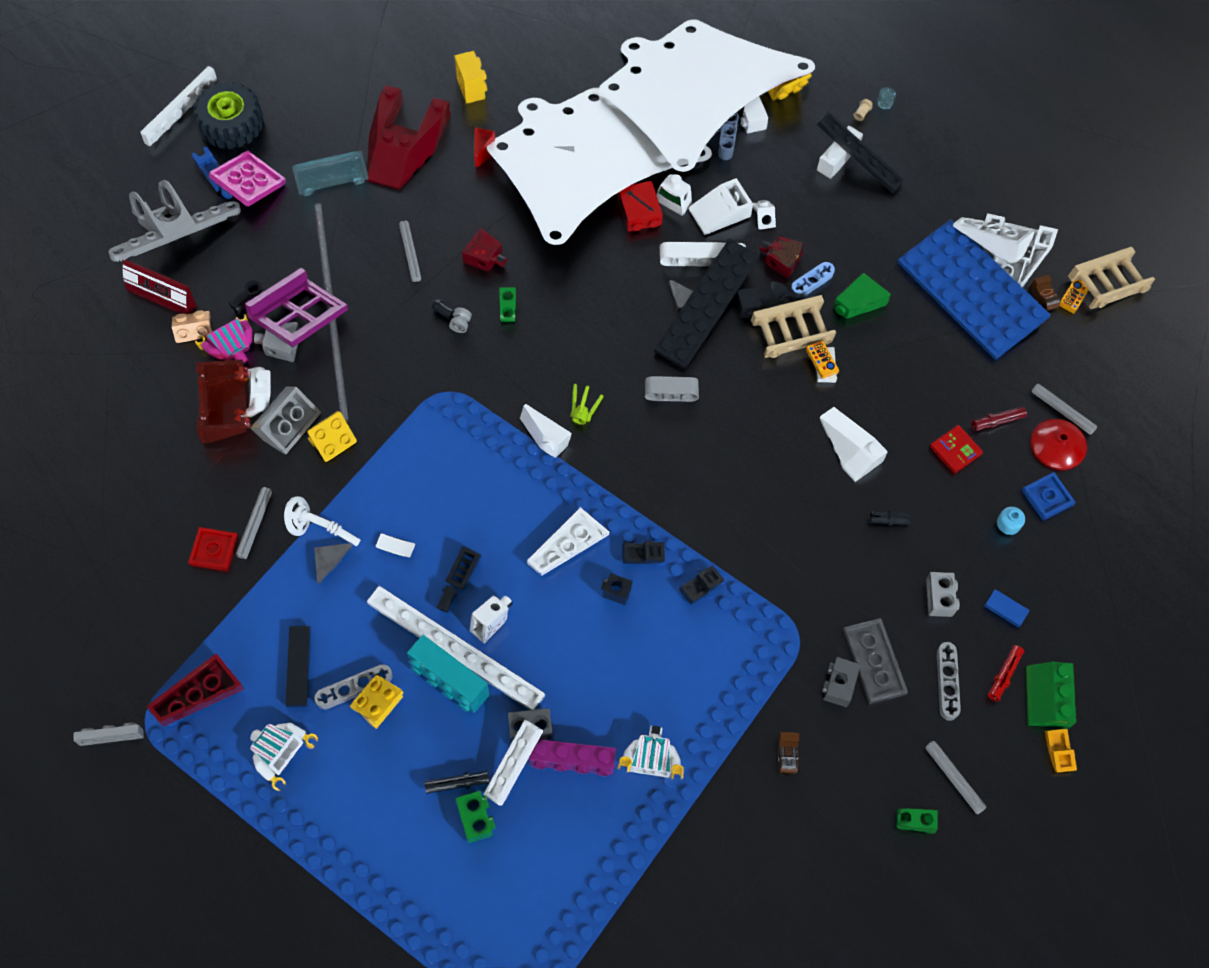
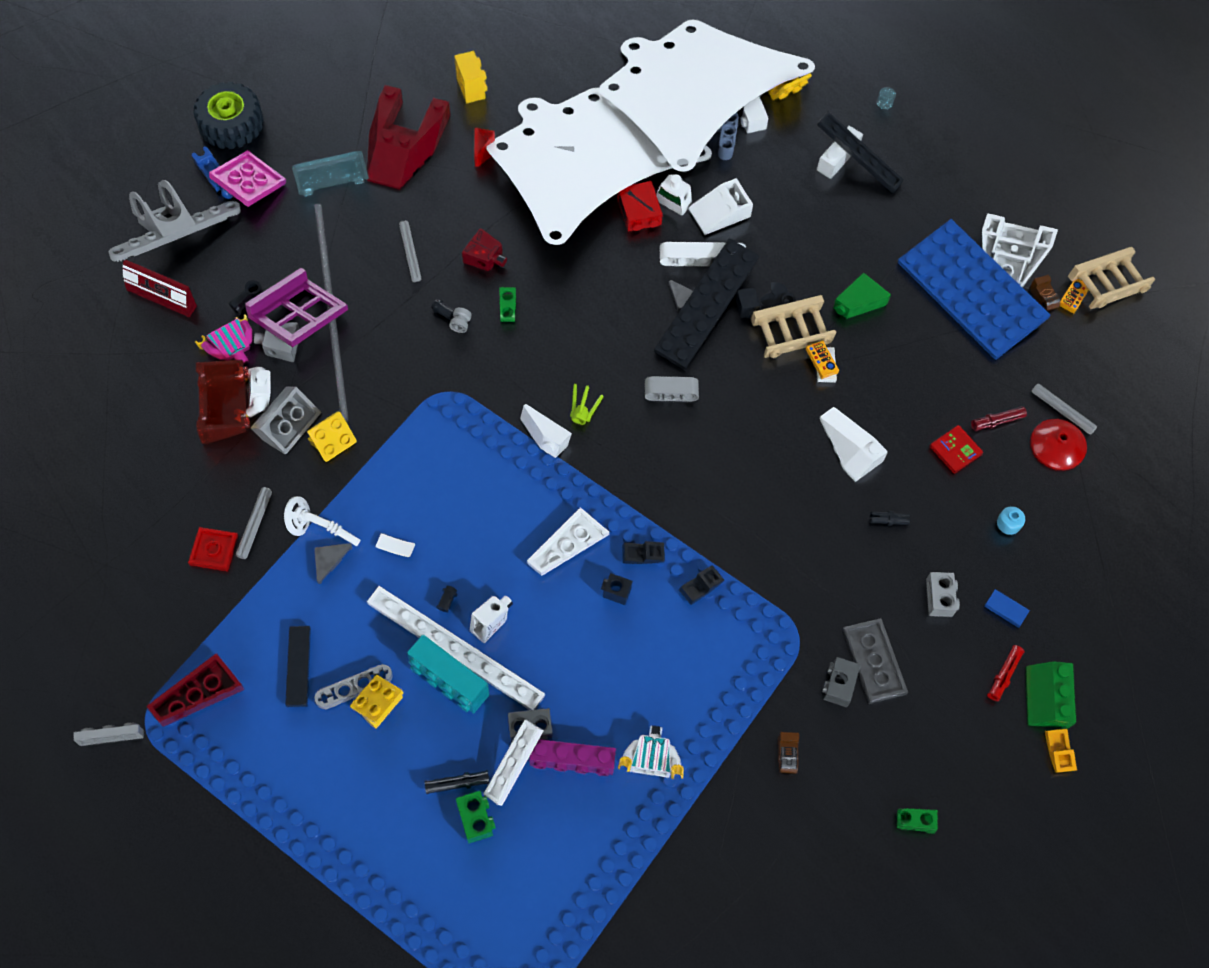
(178, 106): white plate -> none
(191, 326): light nougat bracket -> none
(276, 747): white torso -> none
(460, 558): black slope -> none
(765, 208): white bracket -> none
(783, 255): torso -> none
(816, 273): light blue beam -> none
(865, 106): tan pin -> none
(952, 681): light grey beam -> none
(955, 777): light grey axle -> none
(1001, 241): white wedge -> none
(1048, 496): blue tile -> none

